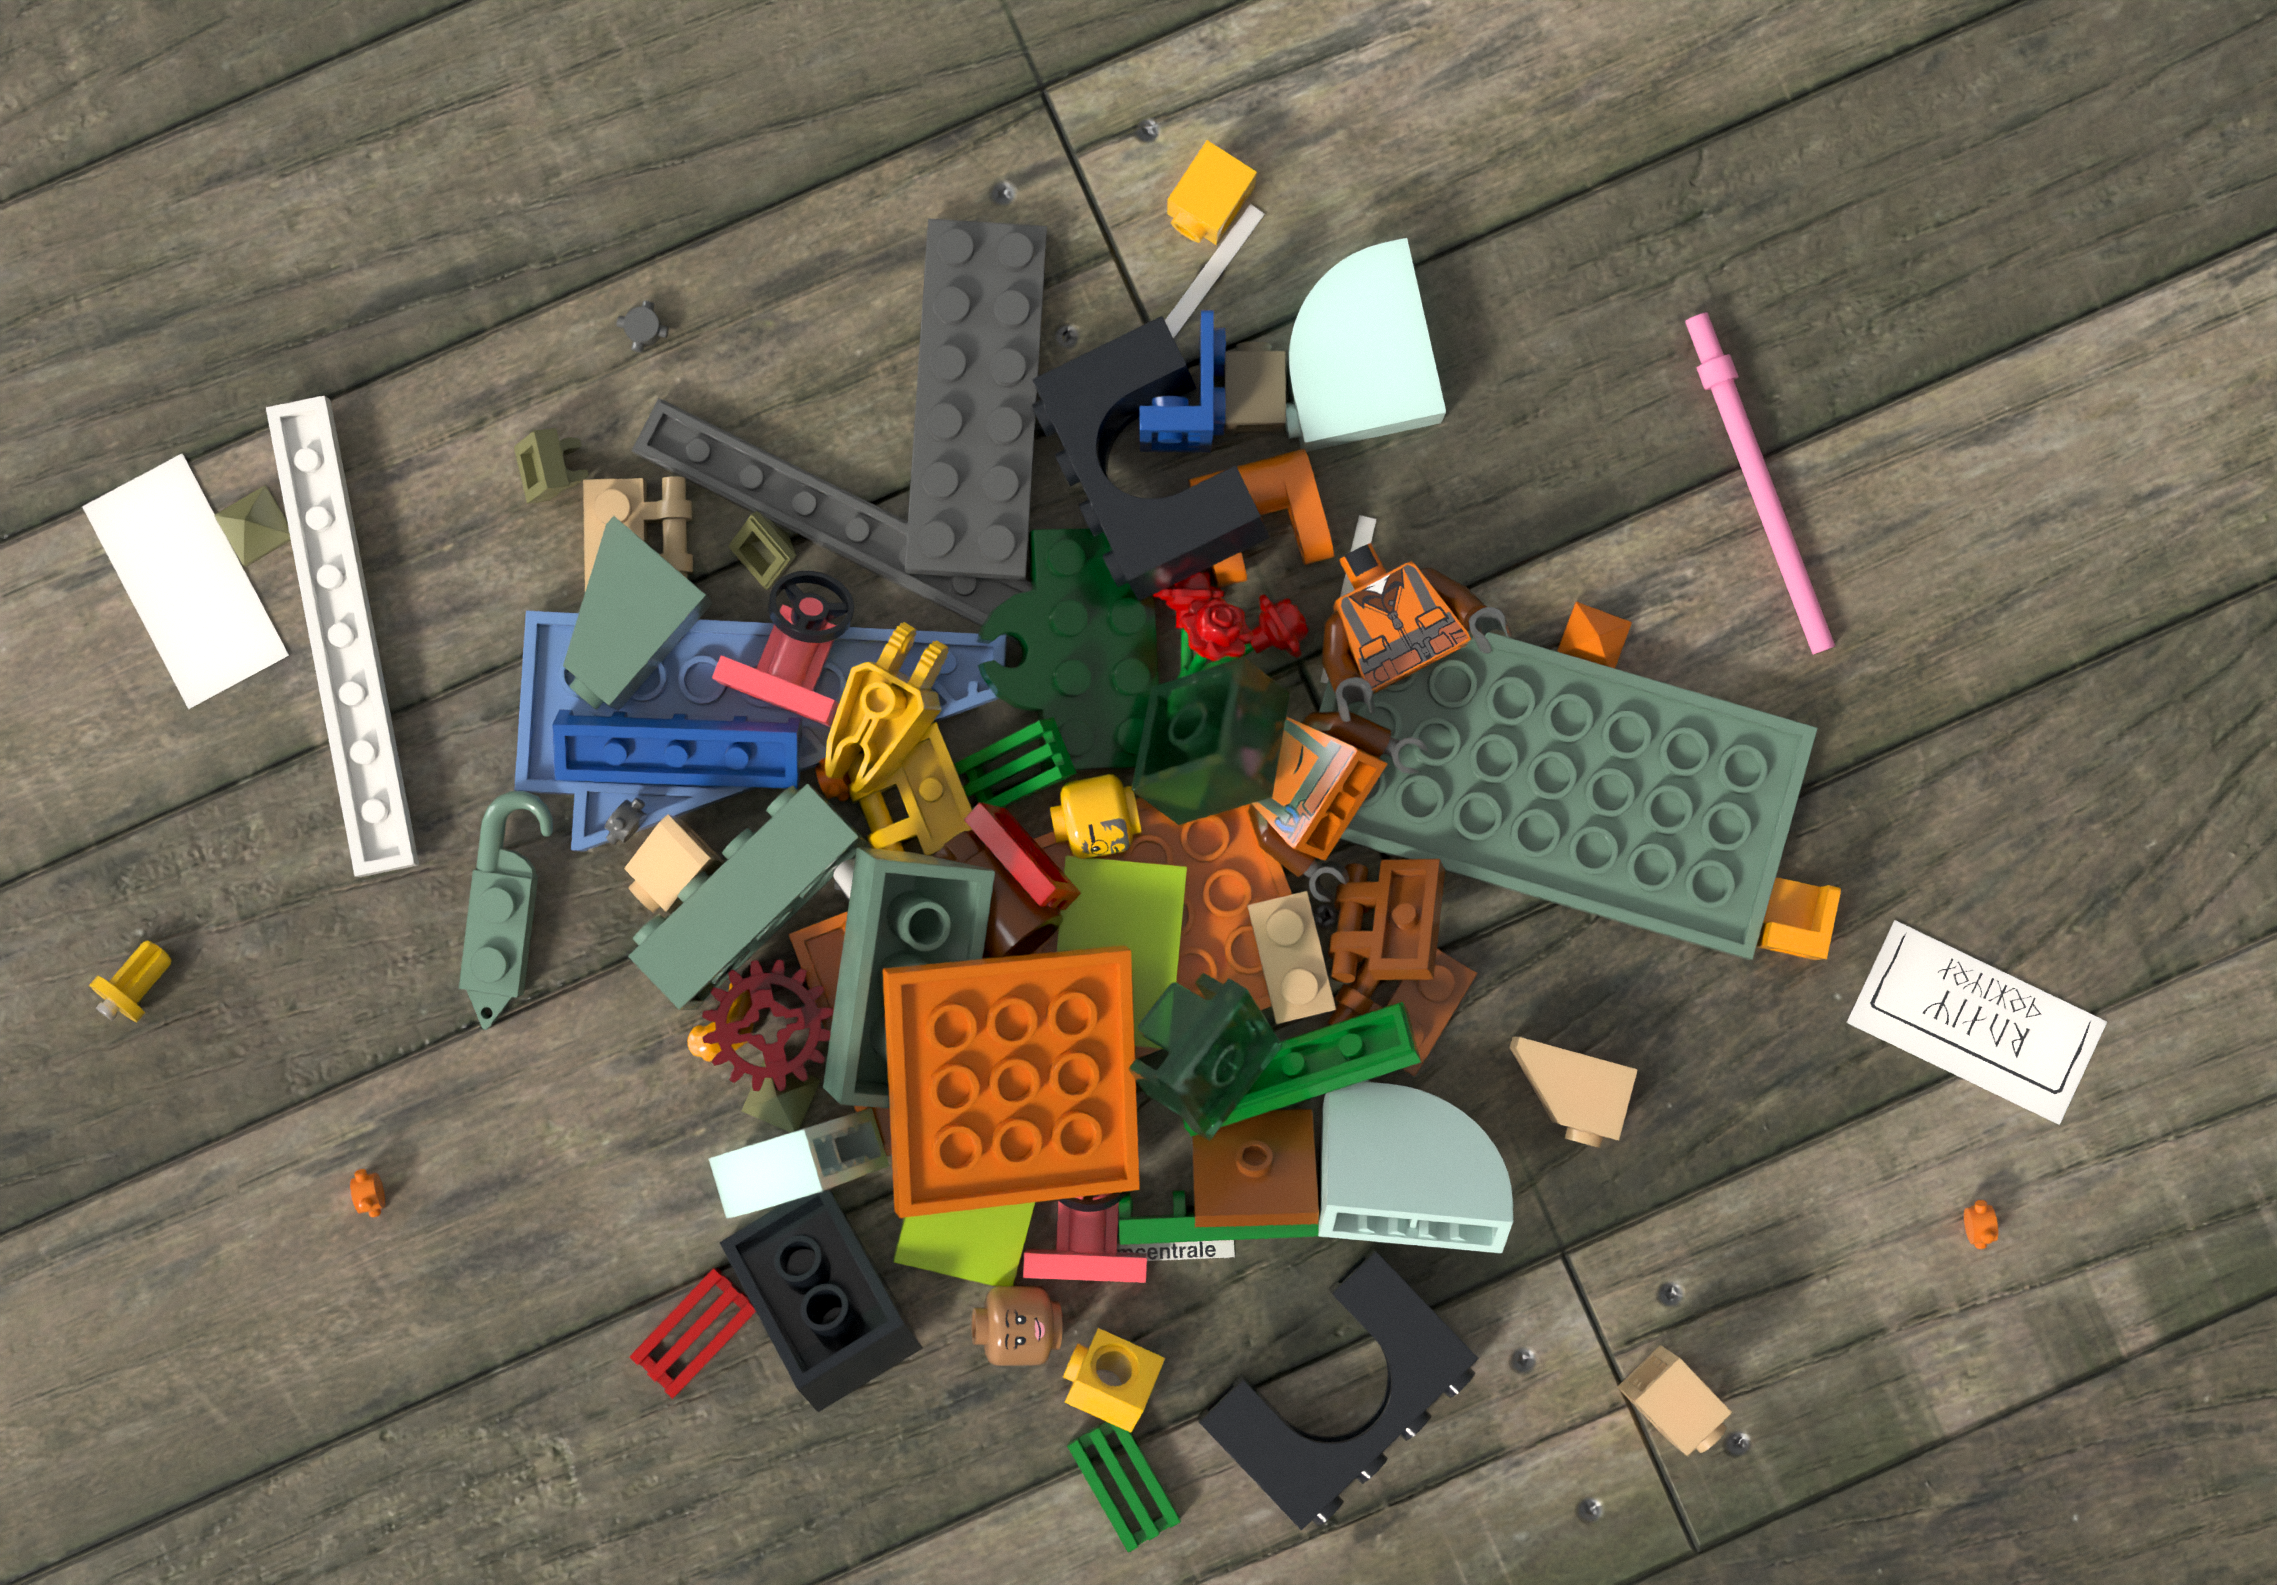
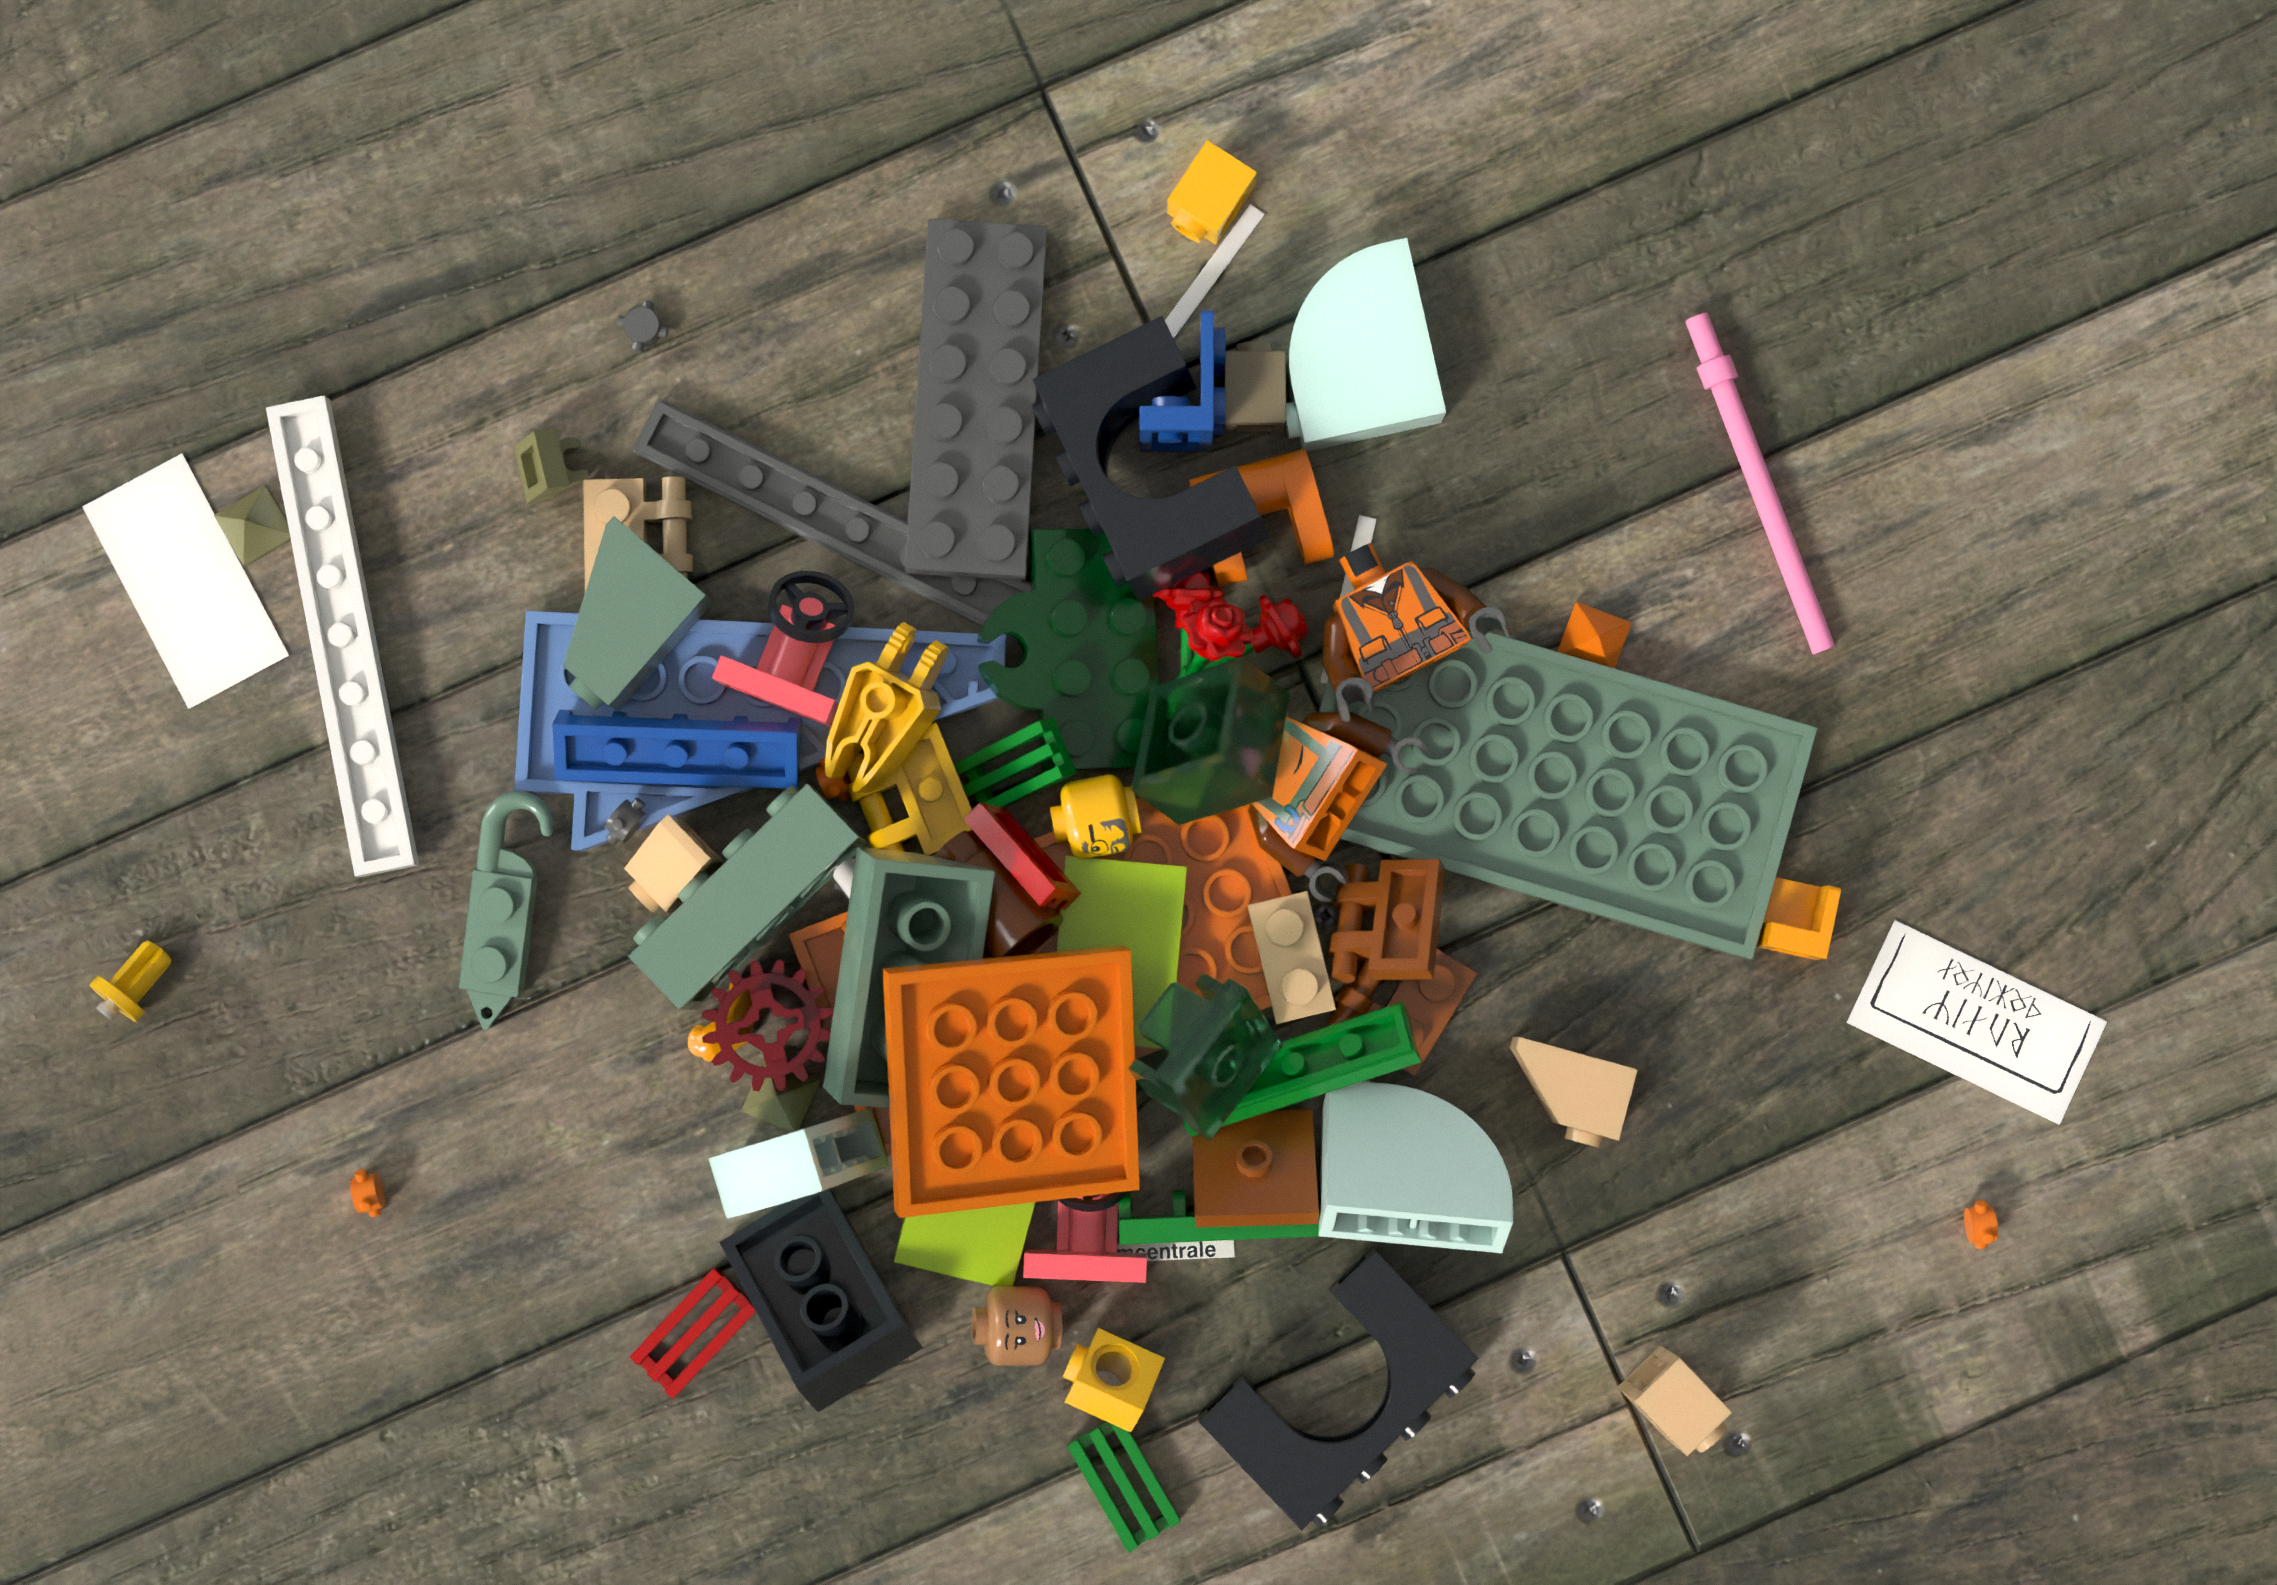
(763, 549): olive slope -> none

